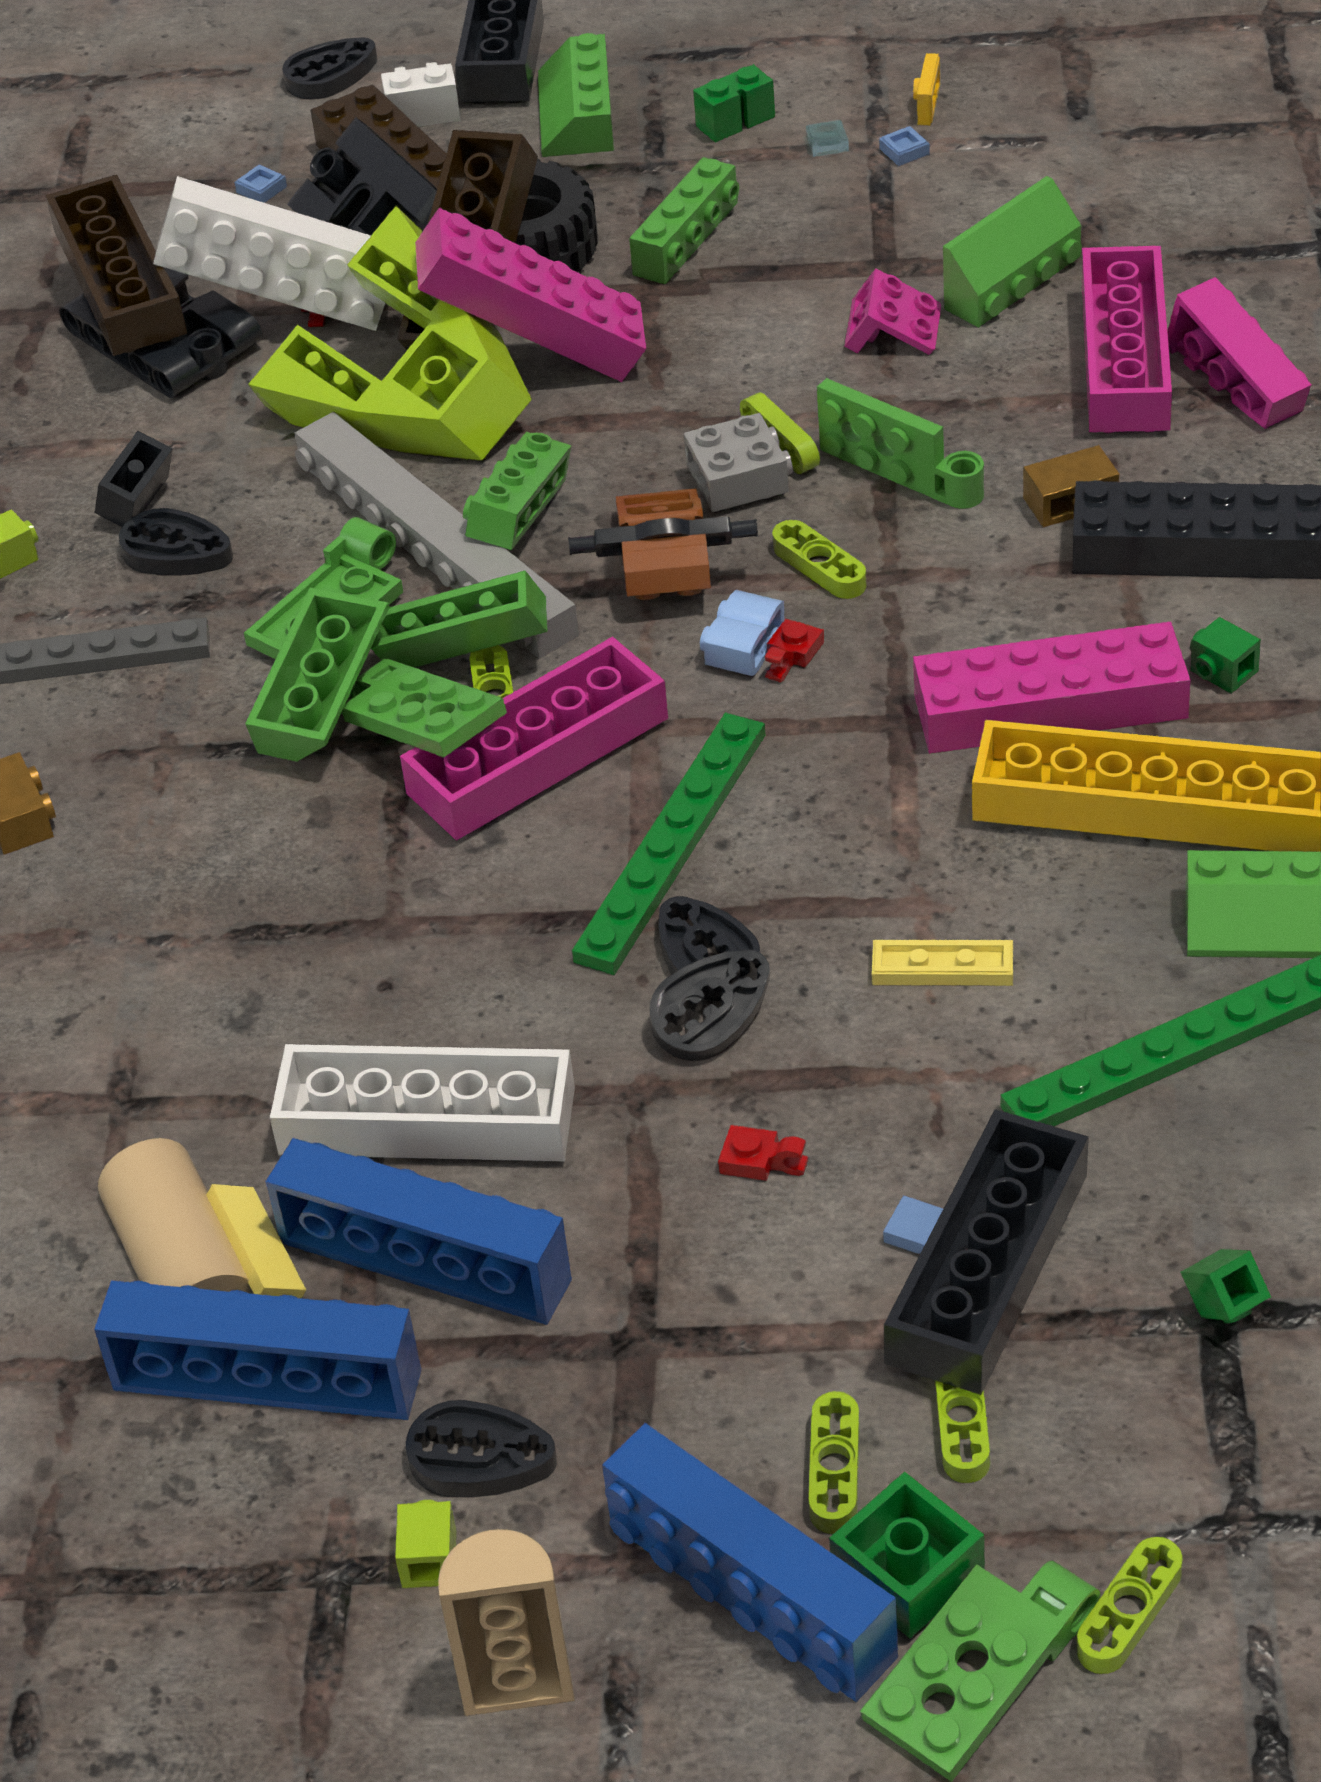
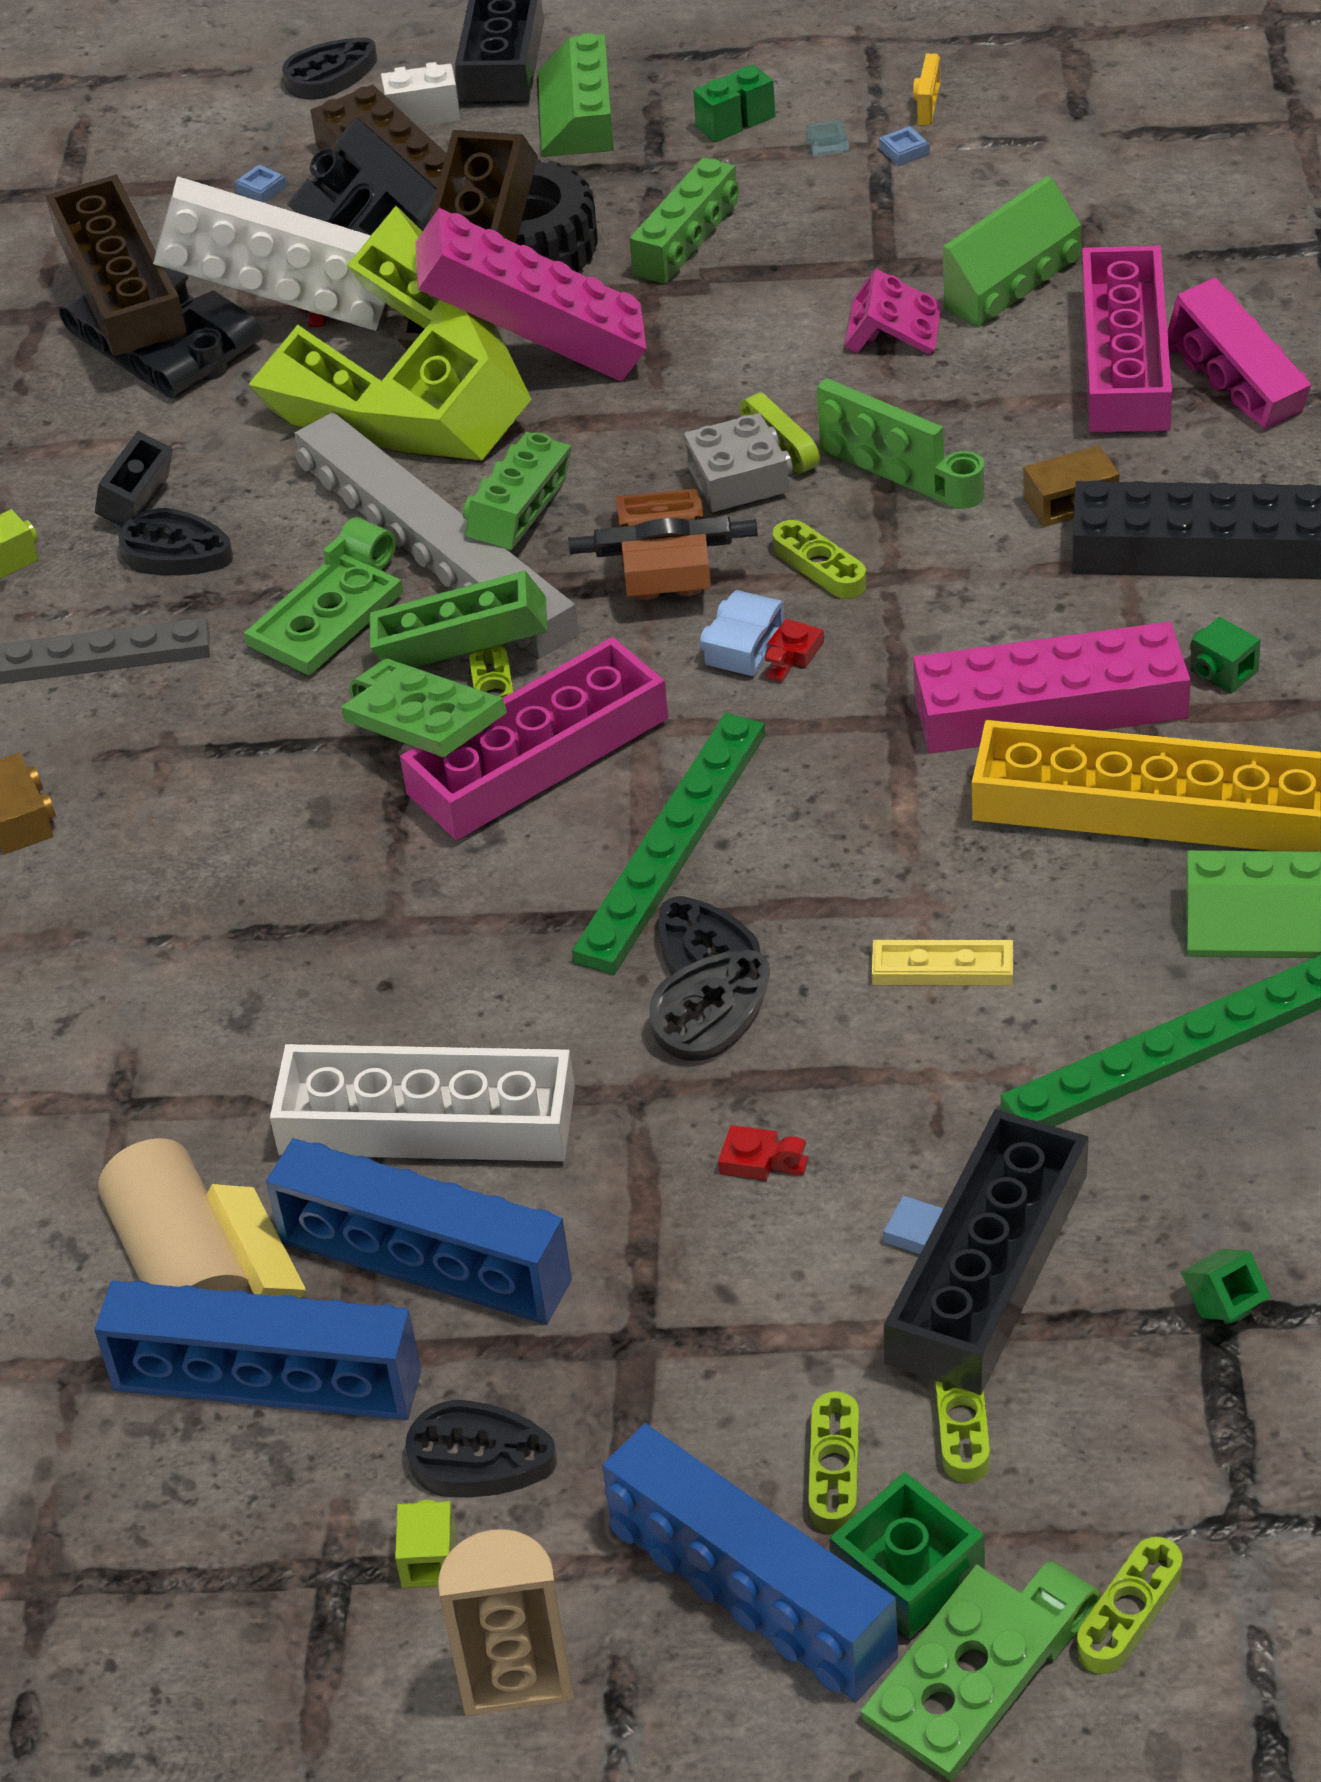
(314, 673): bright green slope -> none

